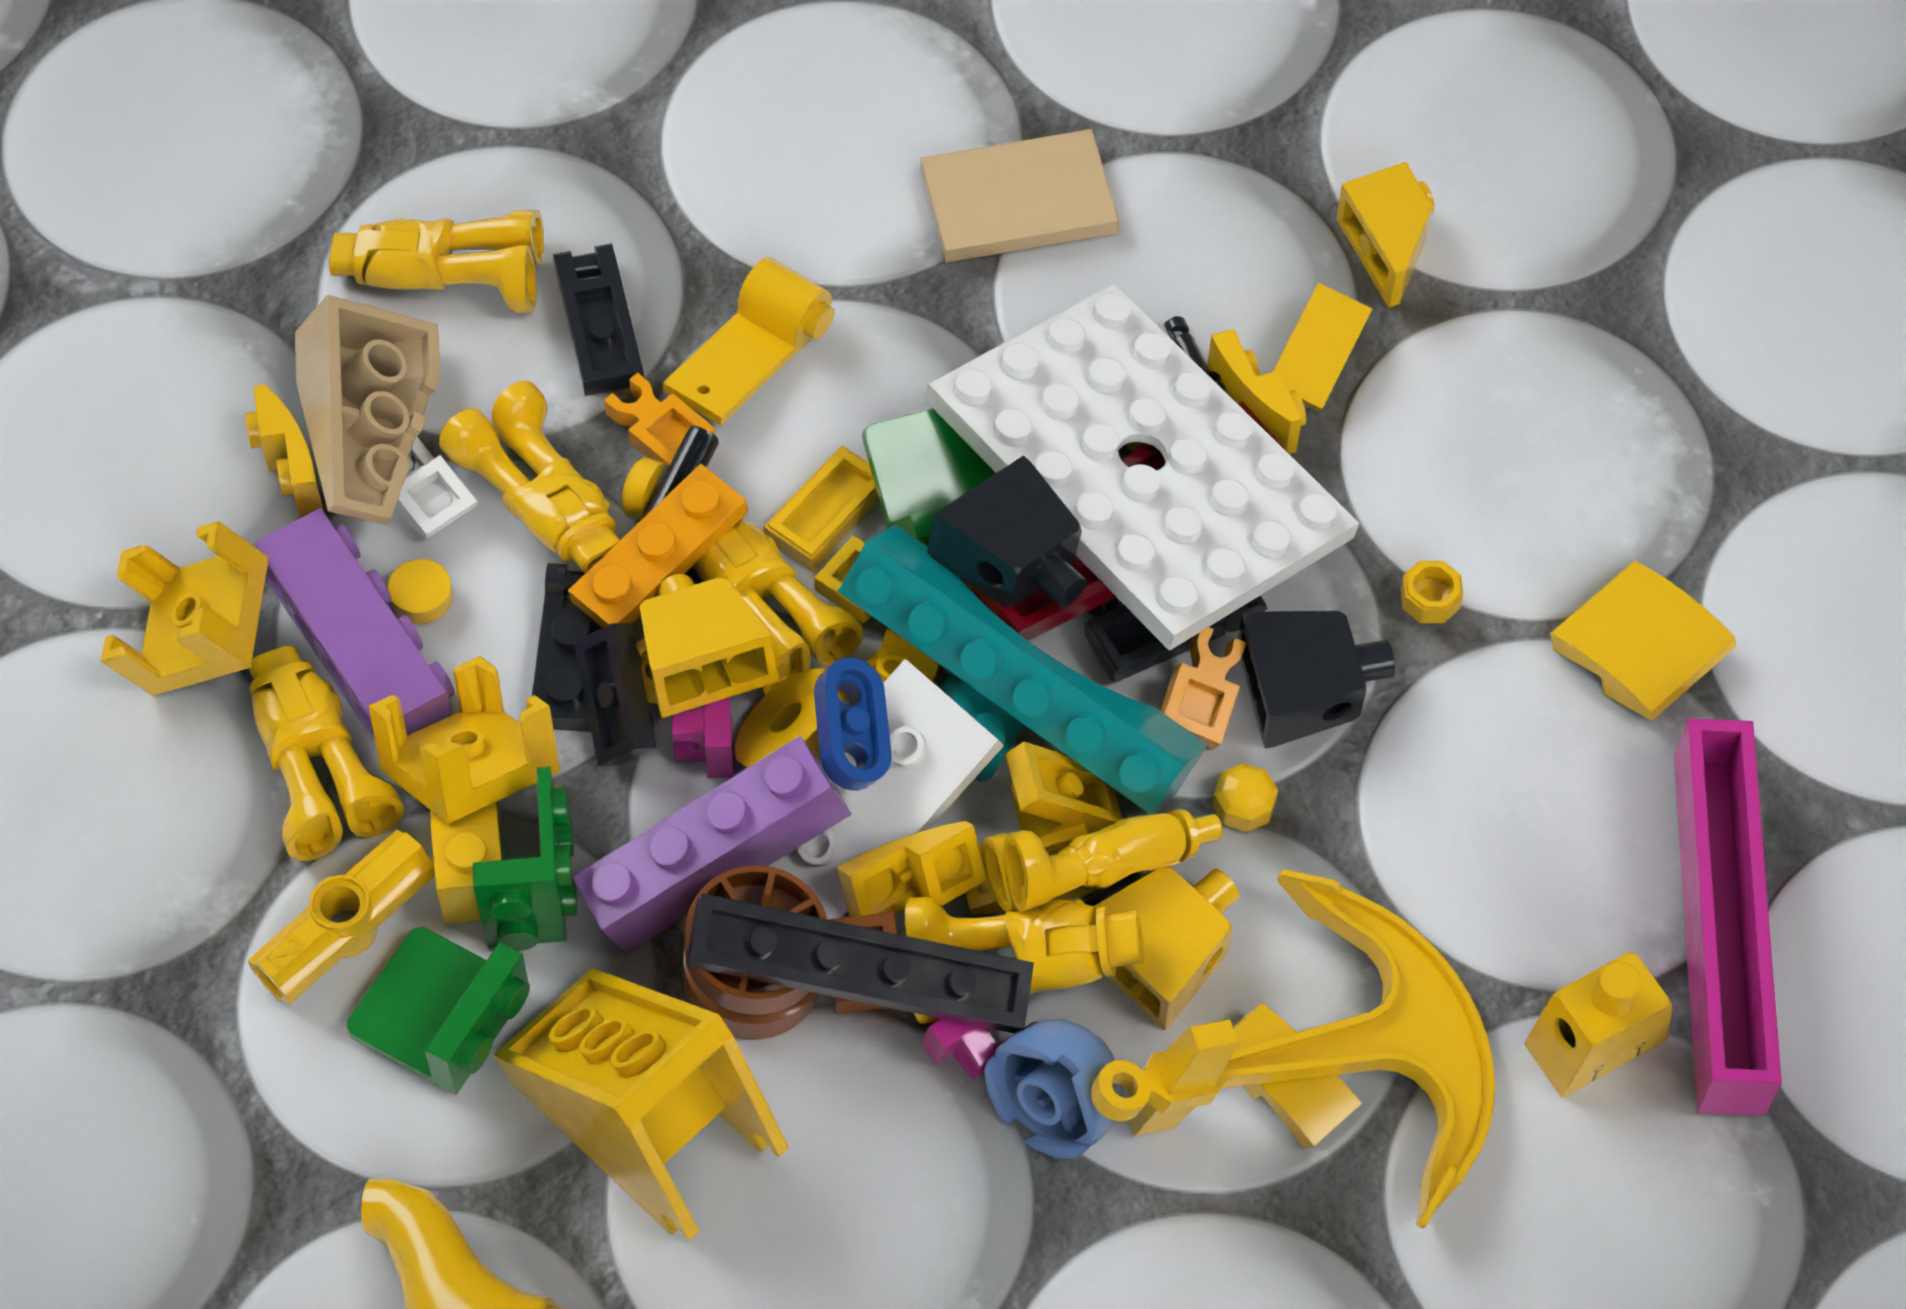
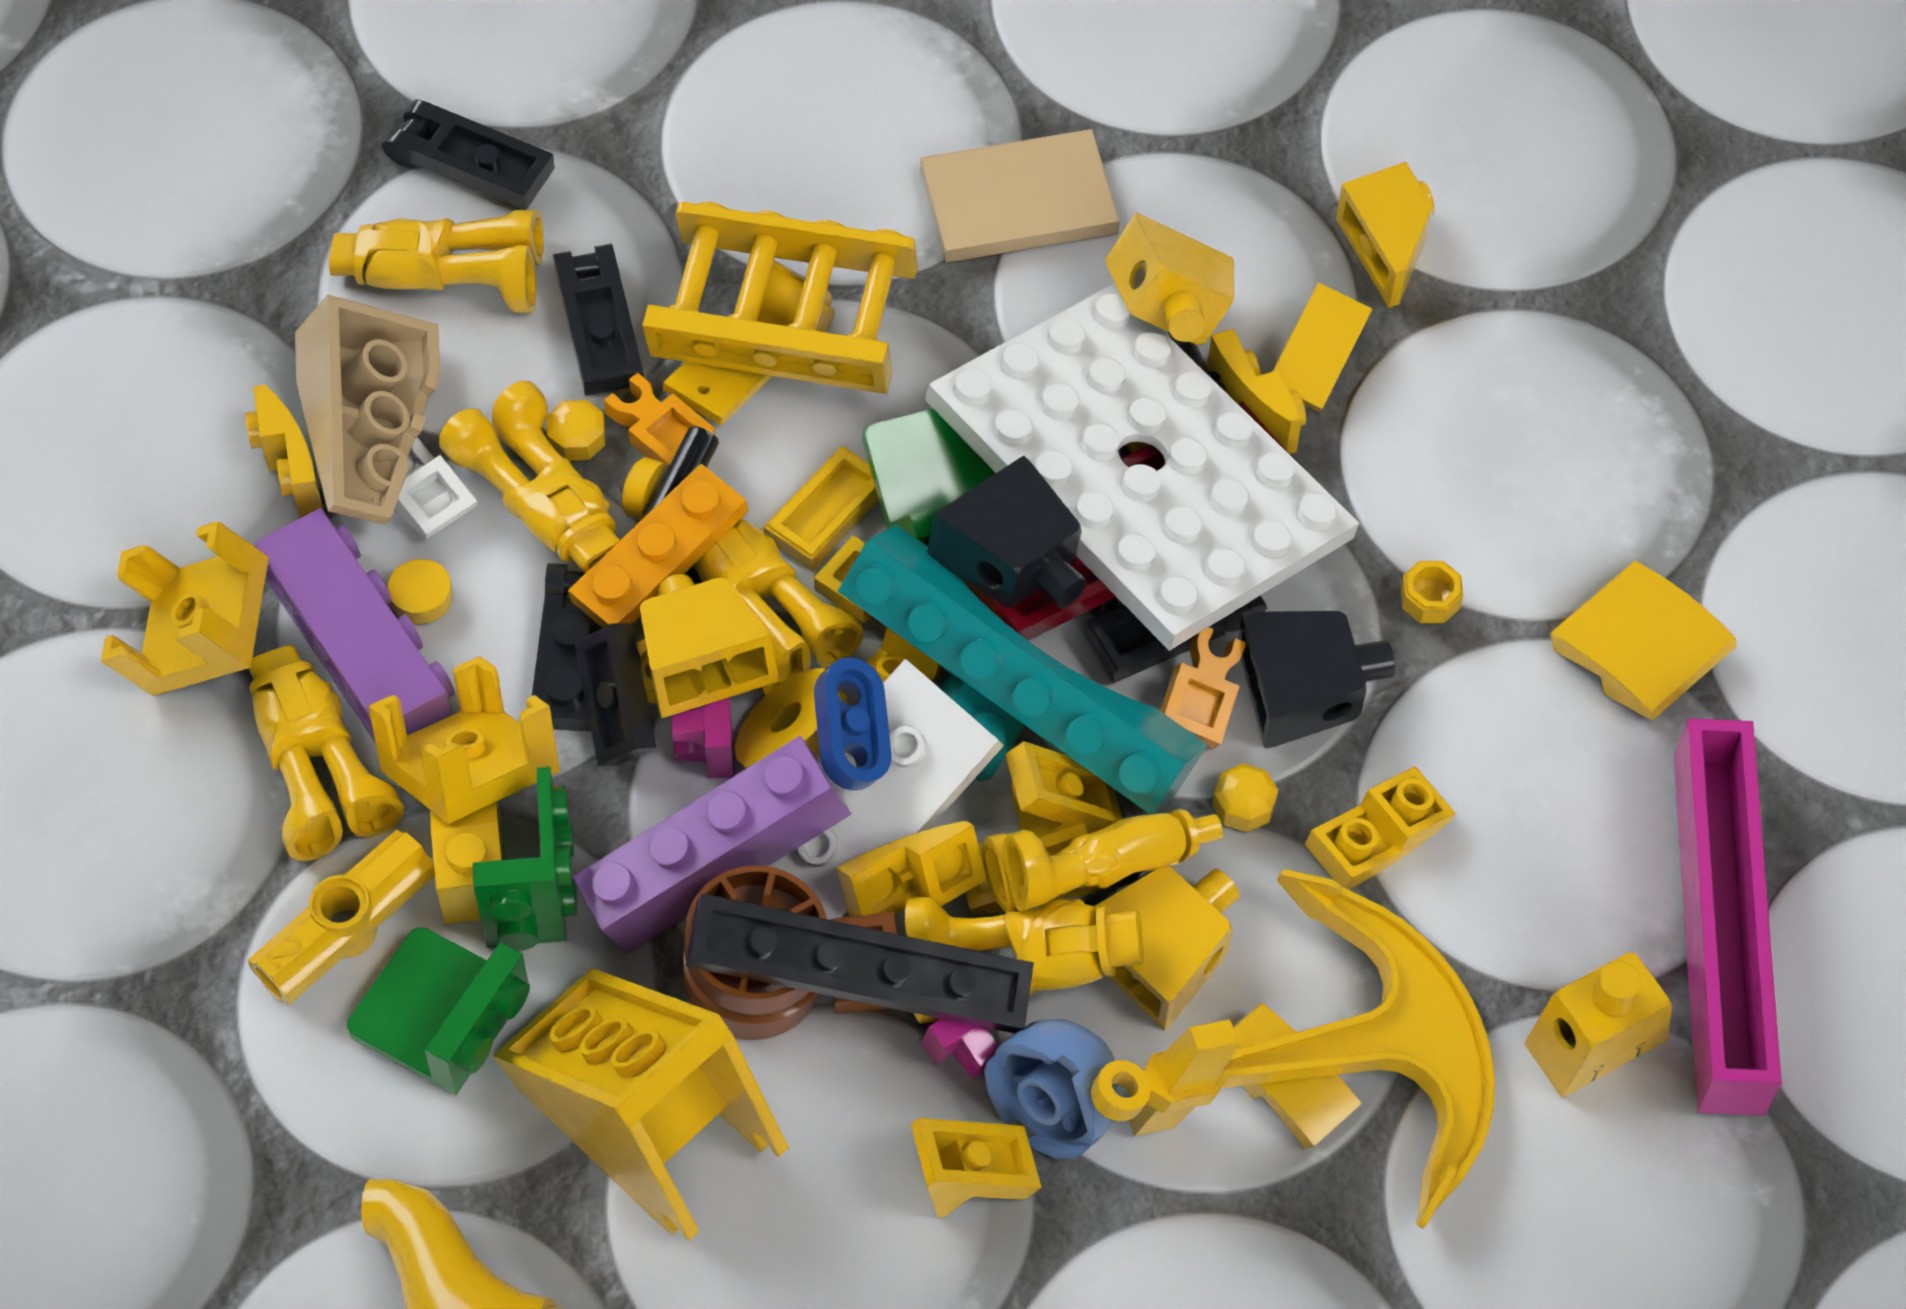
(469, 154): none -> black plate
(576, 429): none -> yellow tile
(773, 349): none -> yellow fence
(974, 1161): none -> yellow slope
(1180, 286): none -> yellow torso
(1381, 829): none -> yellow slope

